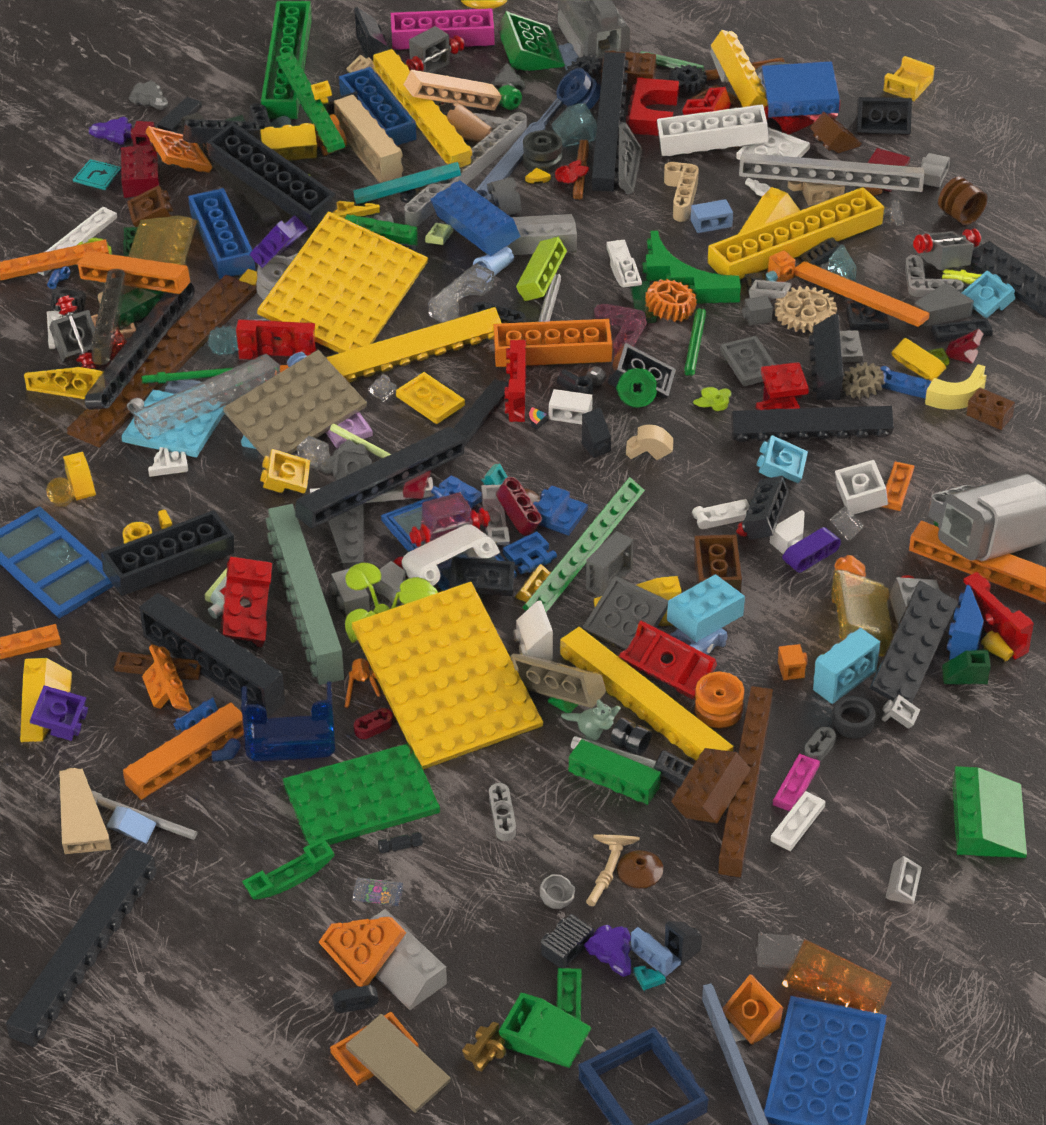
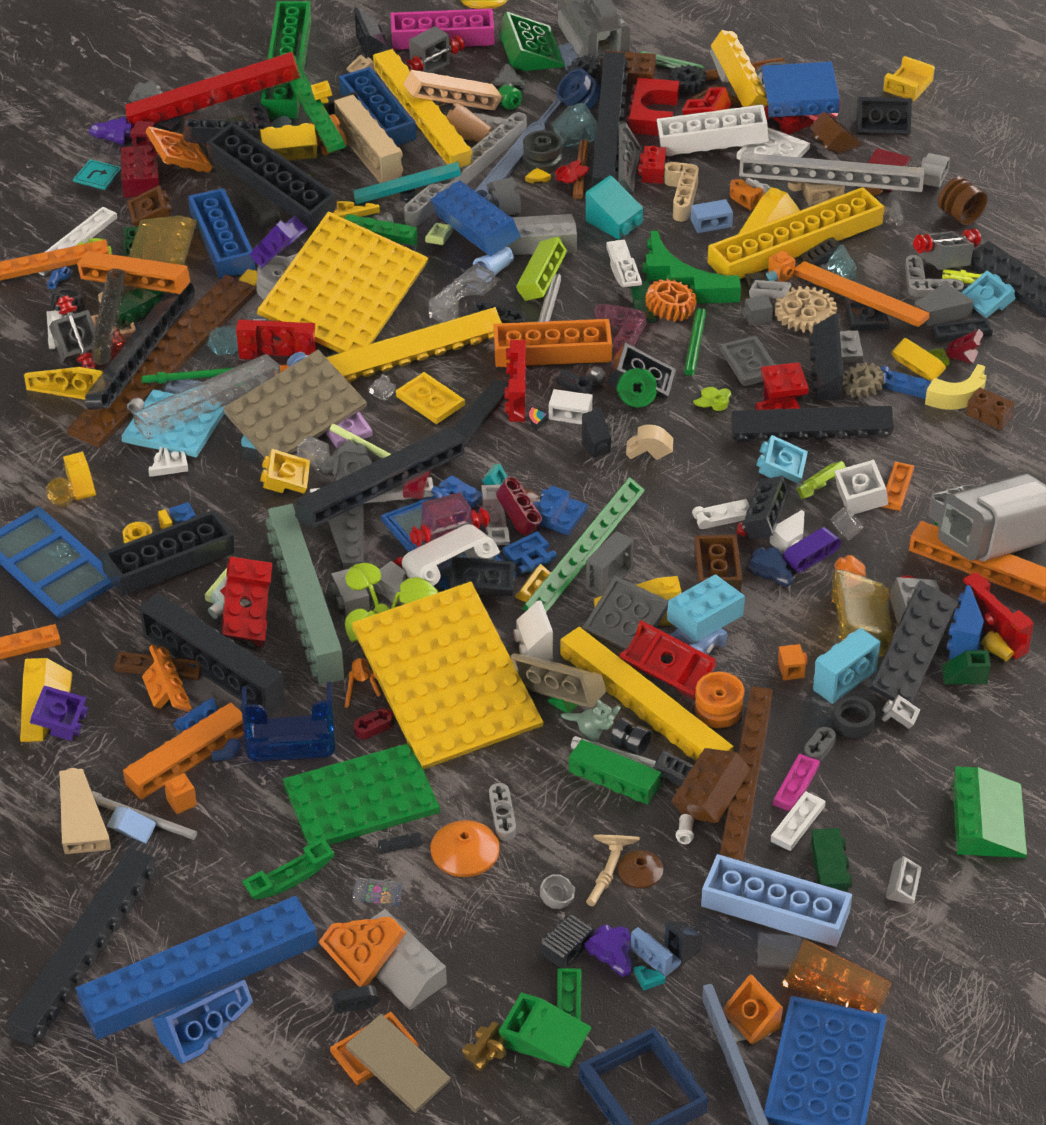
(180, 793): none -> orange brick
(182, 513): none -> blue plate
(194, 1025): none -> blue wedge
(196, 967): none -> blue brick
(214, 90): none -> red brick
(465, 848): none -> orange dish
(612, 208): none -> teal slope
(652, 164): none -> red brick
(685, 834): none -> white pin
(745, 194): none -> orange leg
(770, 565): none -> dark blue rock
(776, 900): none -> light blue brick
(819, 479): none -> lime hinge
(829, 859): none -> dark green brick

